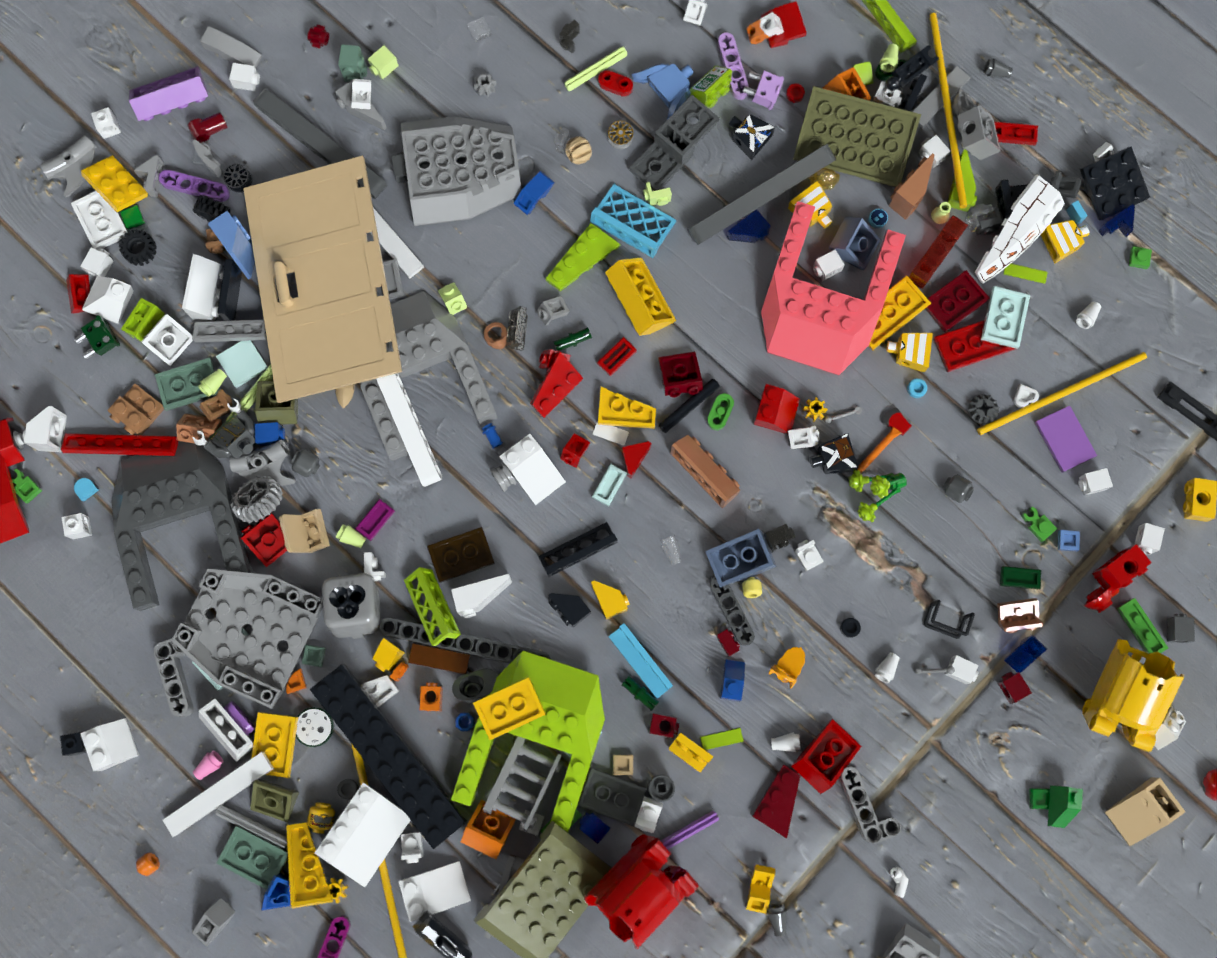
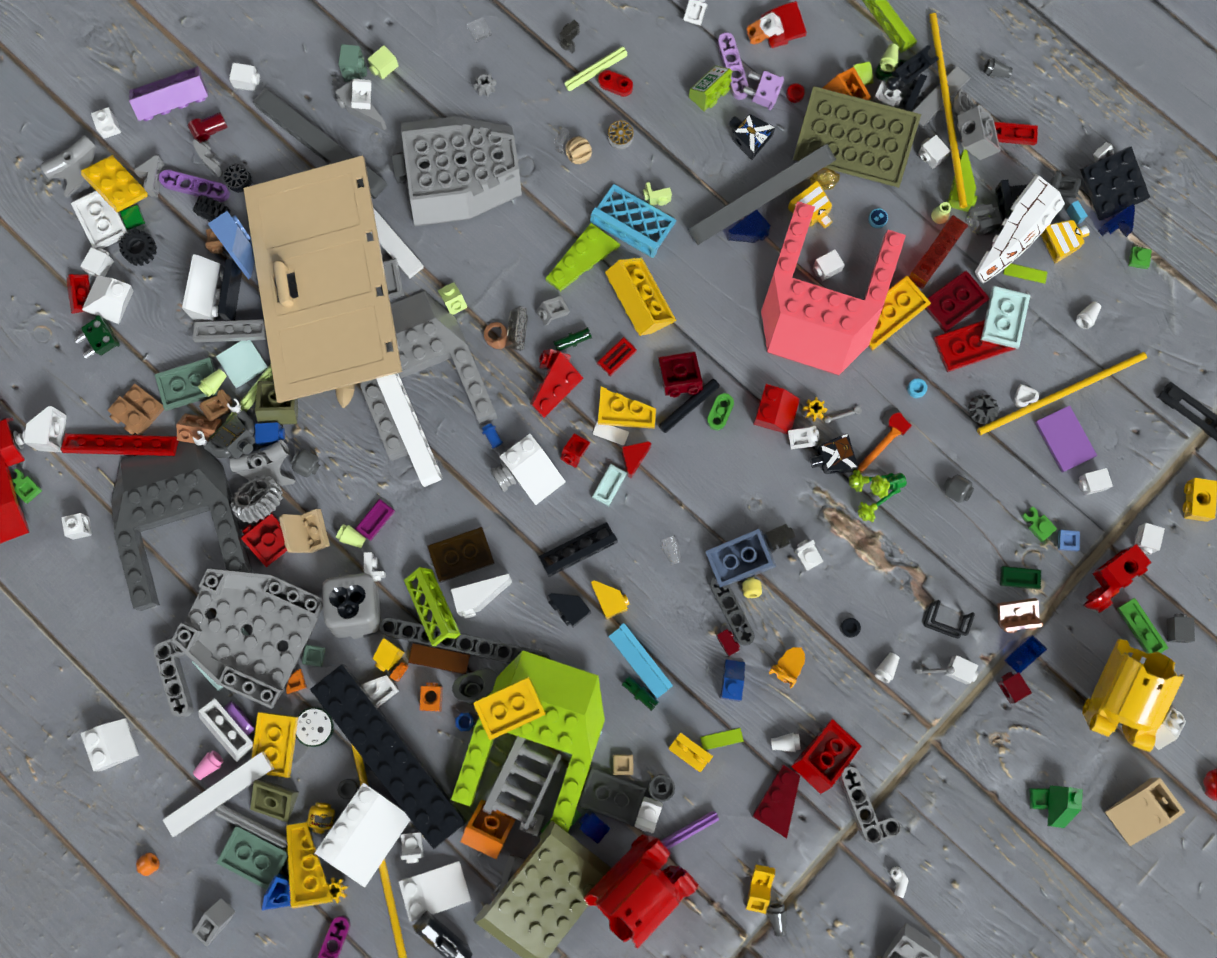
(72, 744): black brick -> none
(85, 488): medium azure tile -> none
(142, 319): lime hinge -> none
(167, 339): white slope -> none
(229, 48): light grey slope -> none
(318, 36): dark red gear -> none
(533, 191): blue slope -> none
(655, 730): dark red brick -> none
(668, 83): medium blue torso -> none
(674, 143): dark grey bracket -> none
(704, 470): nougat slope -> none
(855, 242): sand blue slope -> none
(911, 192): nougat slope -> none
(912, 350): yellow torso -> none

